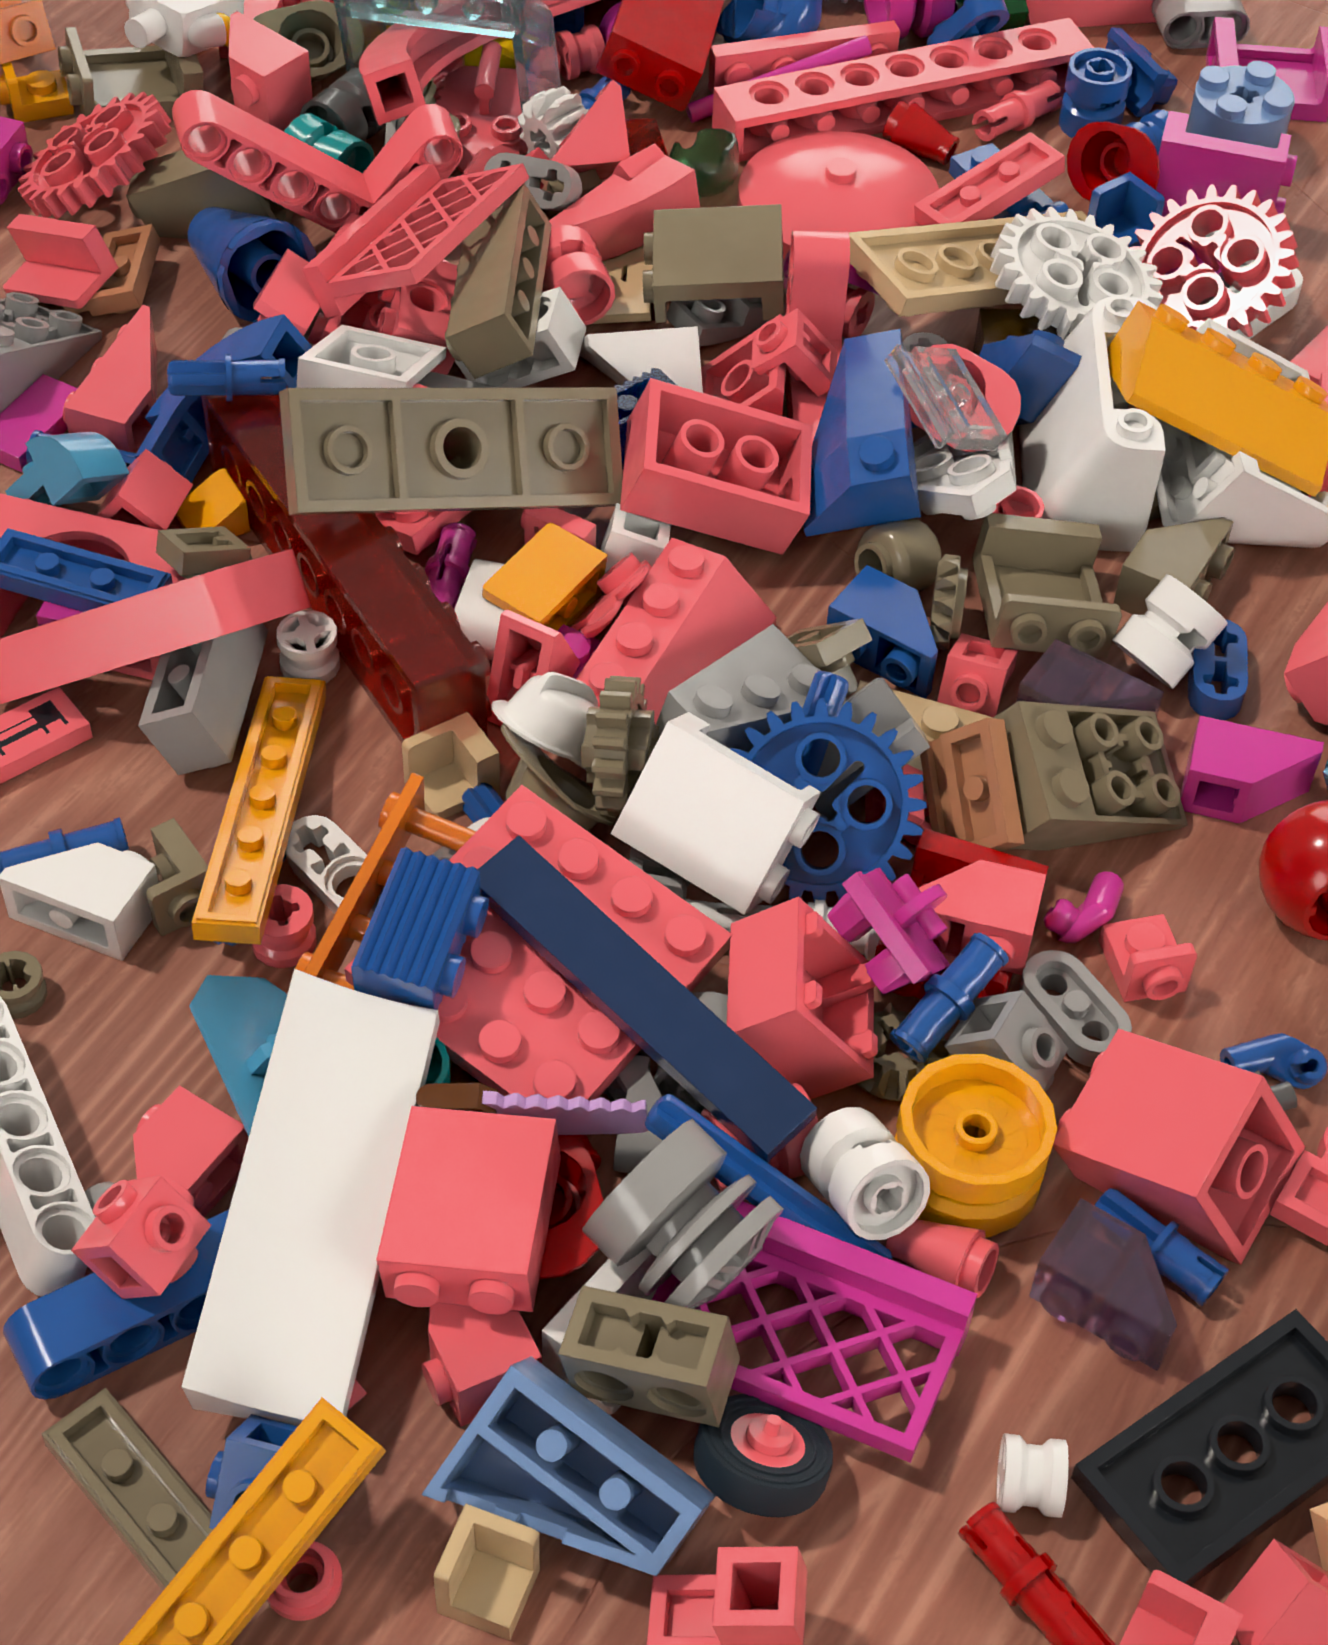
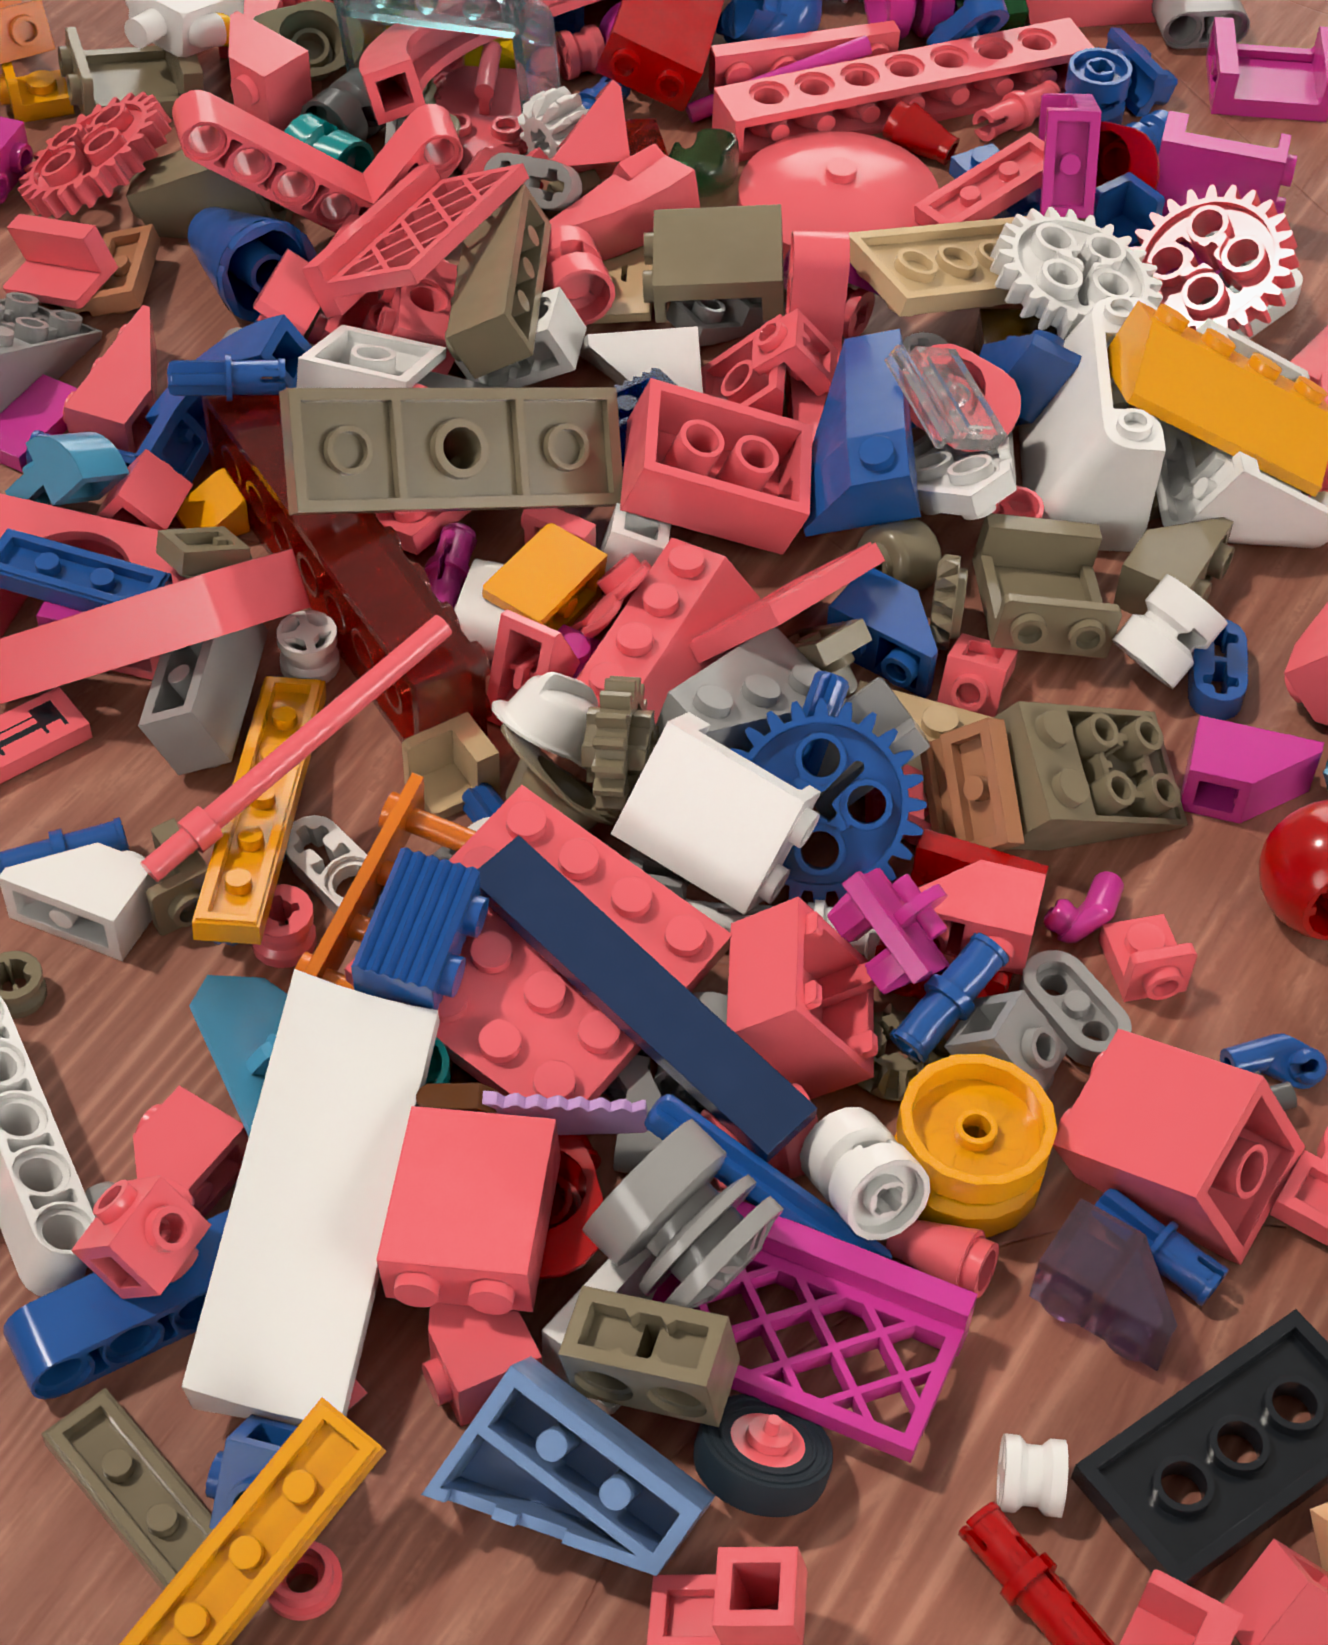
(203, 826): none -> coral bar
(487, 1571): tan panel -> none
(786, 602): none -> coral tile
(1071, 148): none -> dark pink panel
(1078, 679): clear purple slope -> none
(1241, 104): medium blue brick -> none

